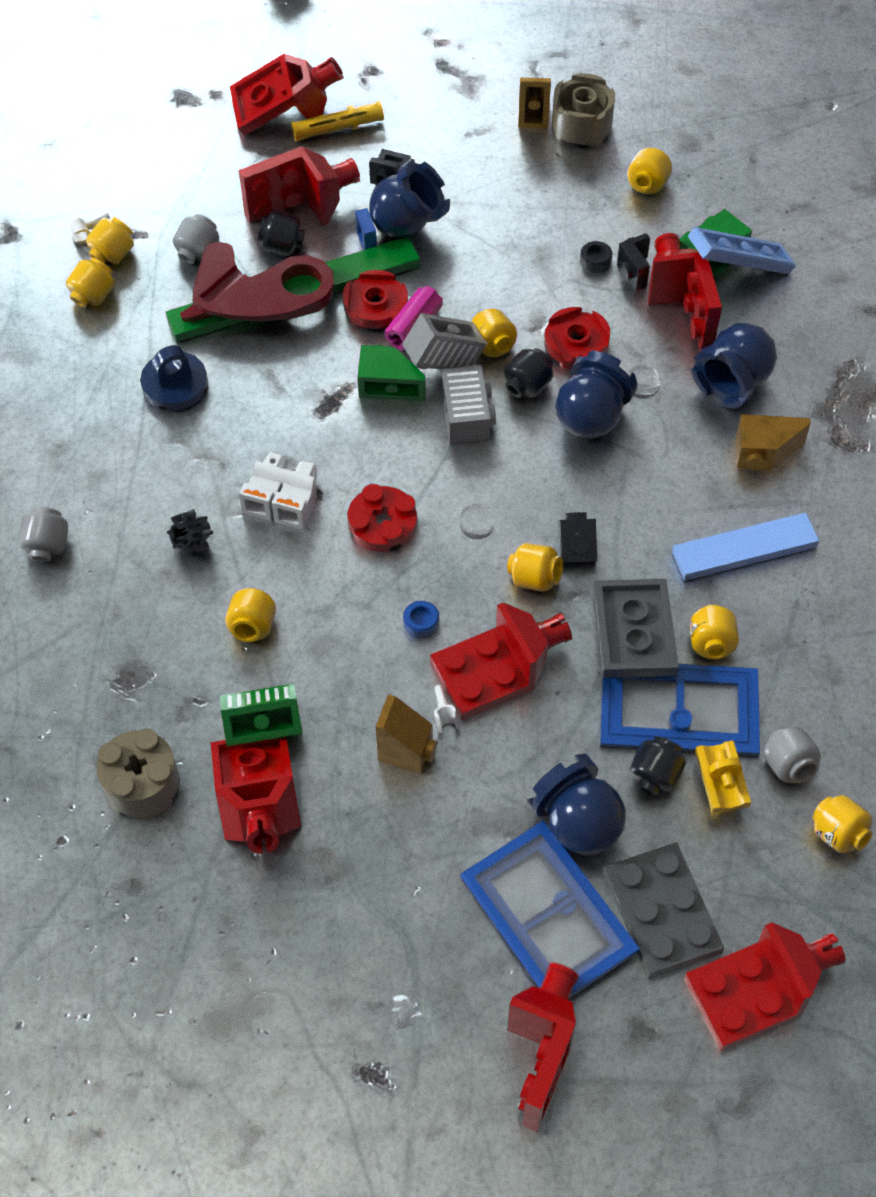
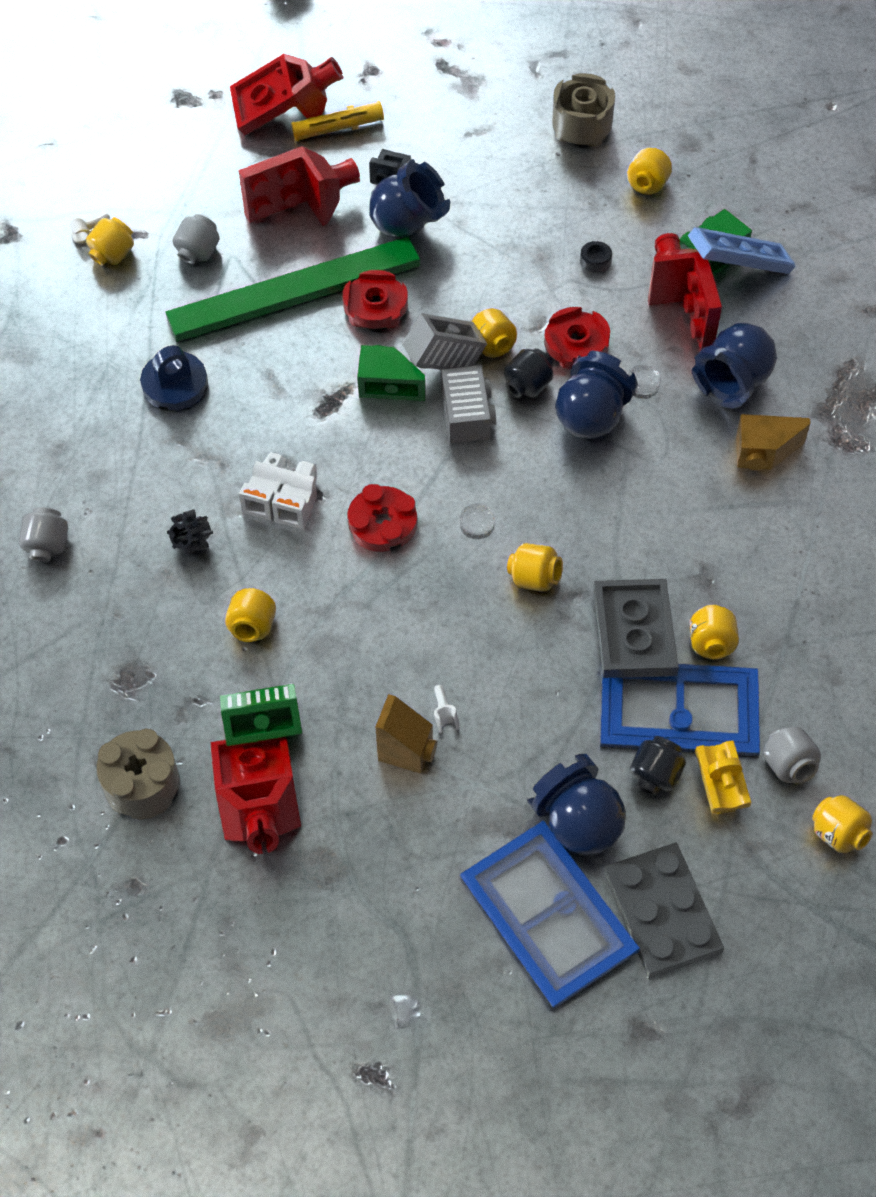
(90, 282): yellow head -> none
(227, 293): dark red animal -> none
(280, 233): black head -> none
(365, 229): blue tile -> none
(421, 619): blue tile -> none
(424, 301): dark pink axle -> none
(498, 661): red plate -> none
(534, 102): pearl gold slope -> none
(547, 1019): red plate -> none
(578, 538): black bracket -> none
(632, 260): black bracket -> none
(745, 546): light blue tile -> none
(761, 983): red plate -> none

